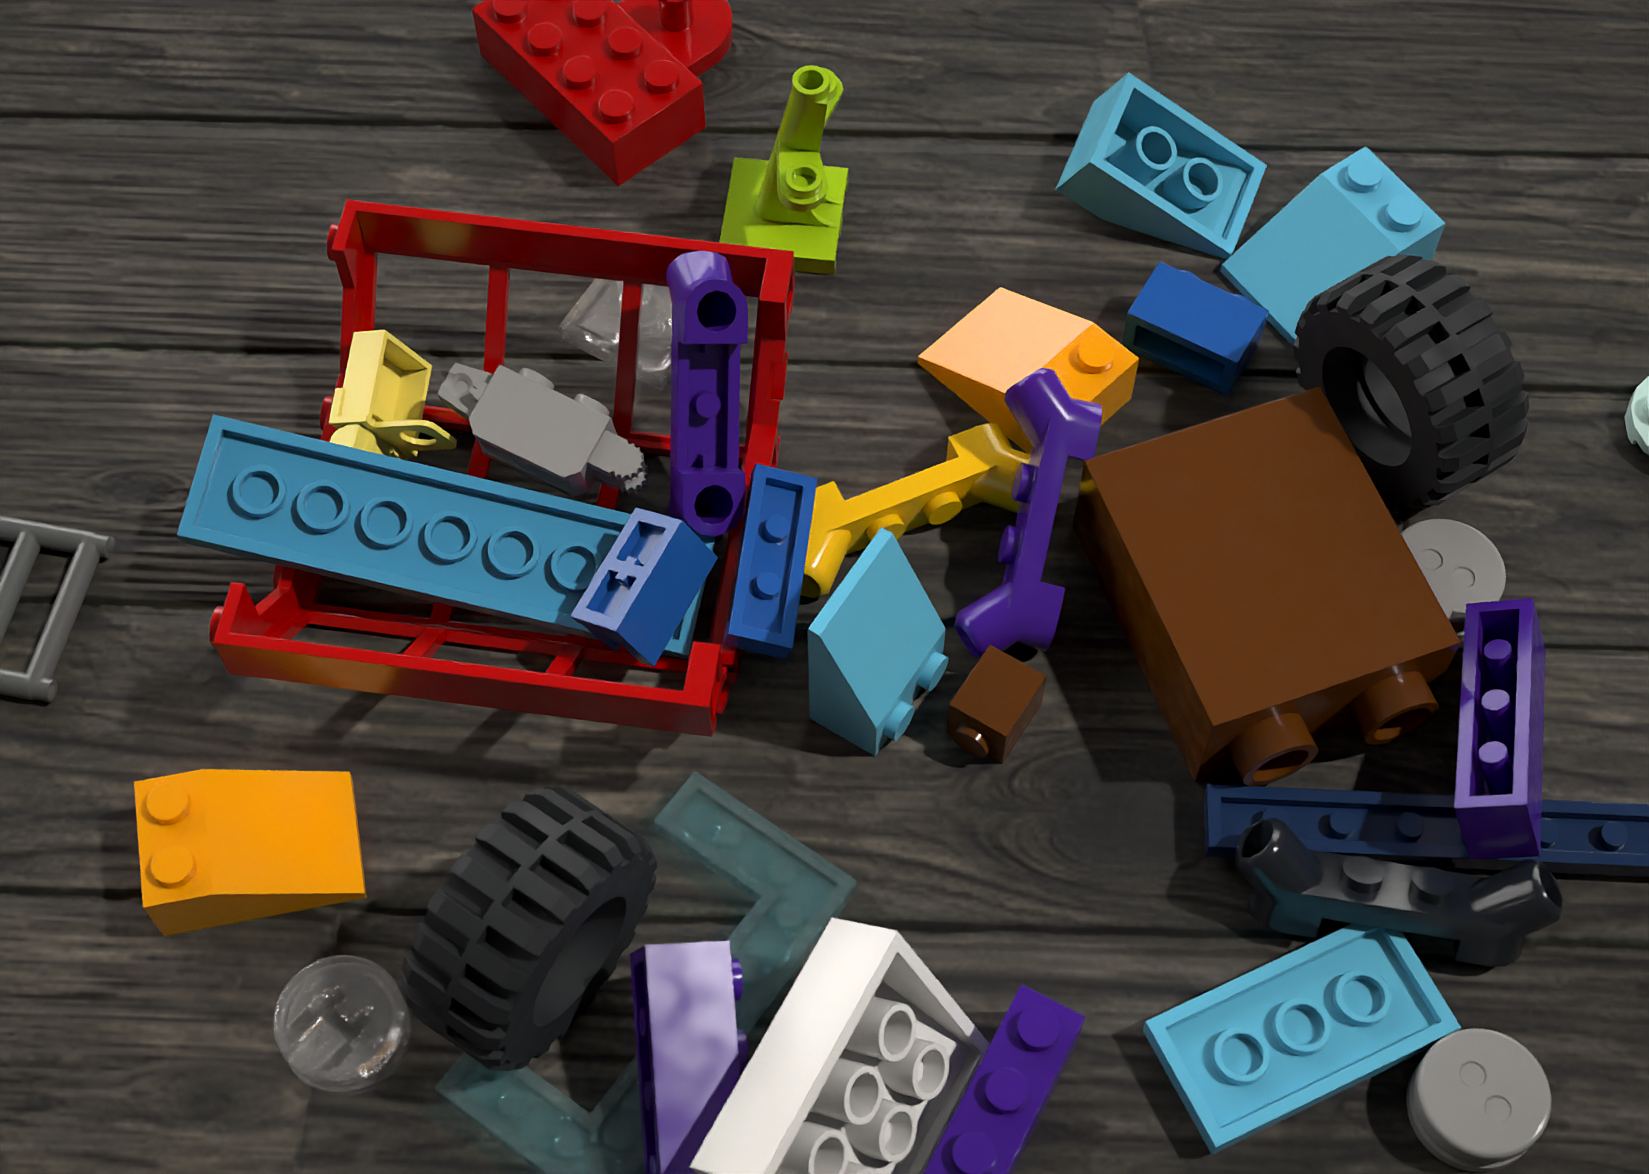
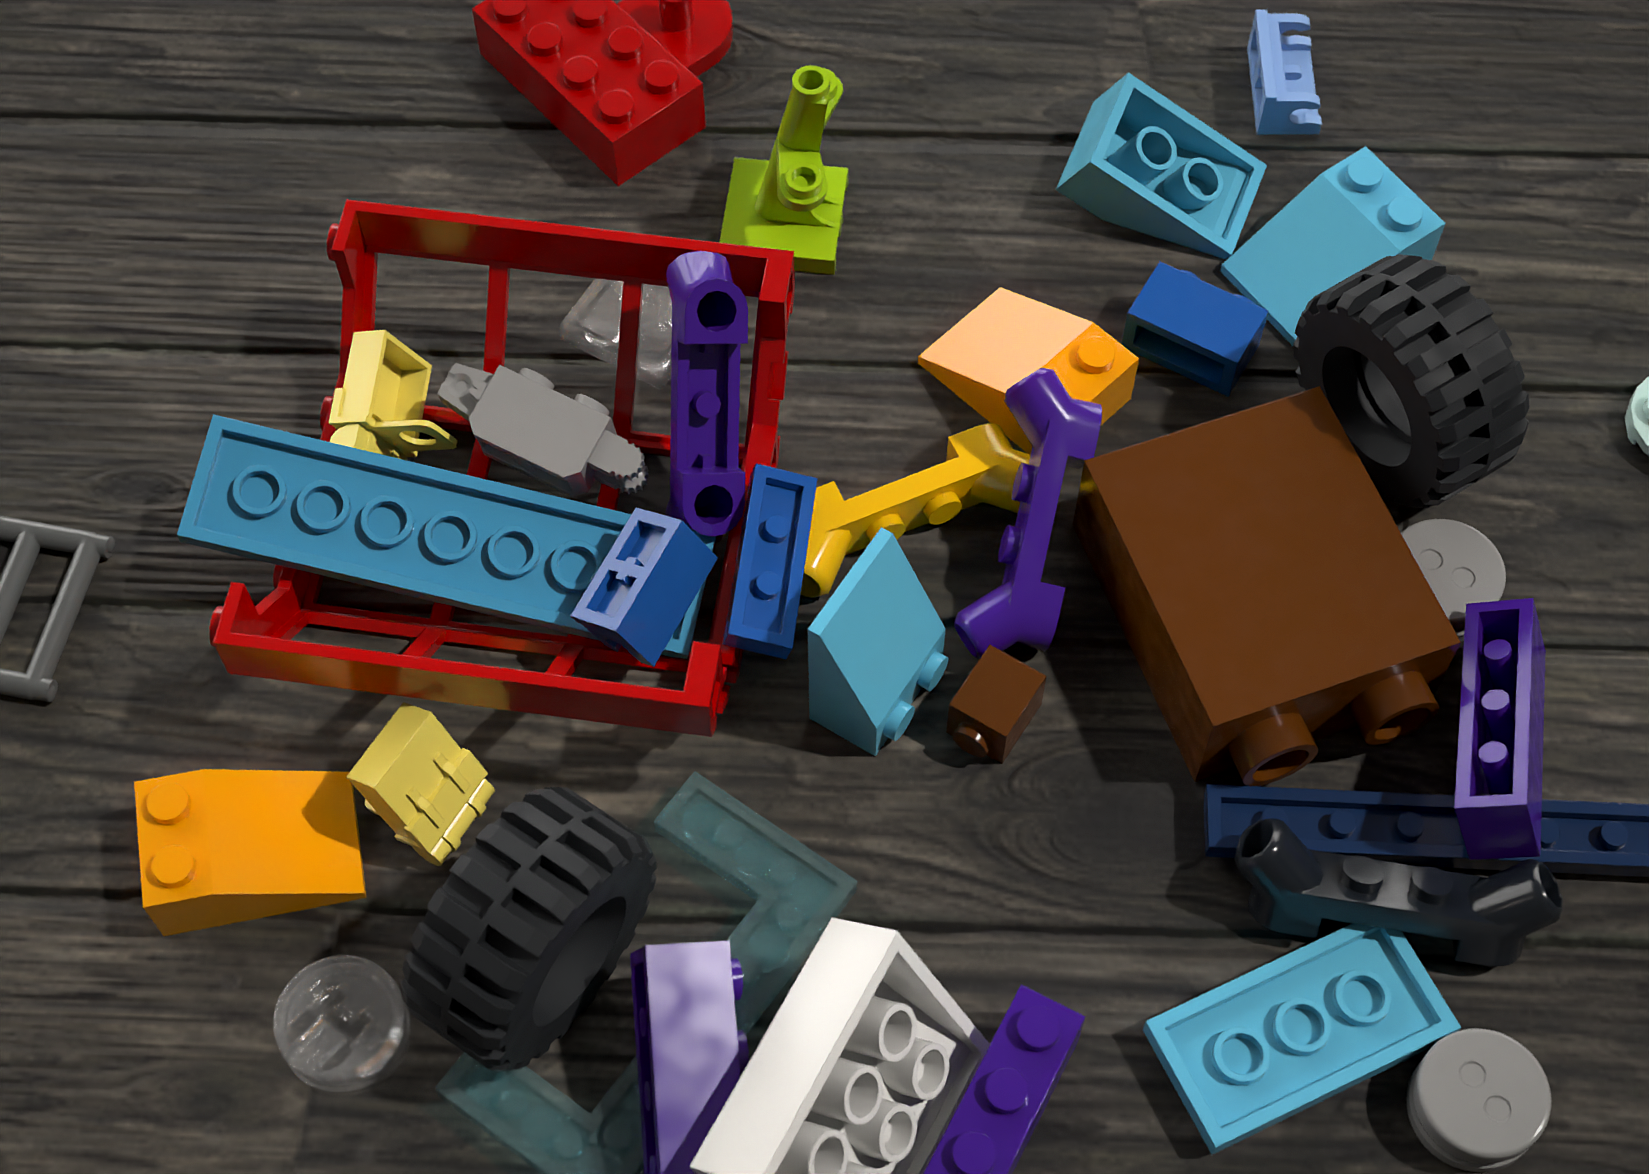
(422, 783): none -> light yellow piece
(1282, 75): none -> light blue hinge

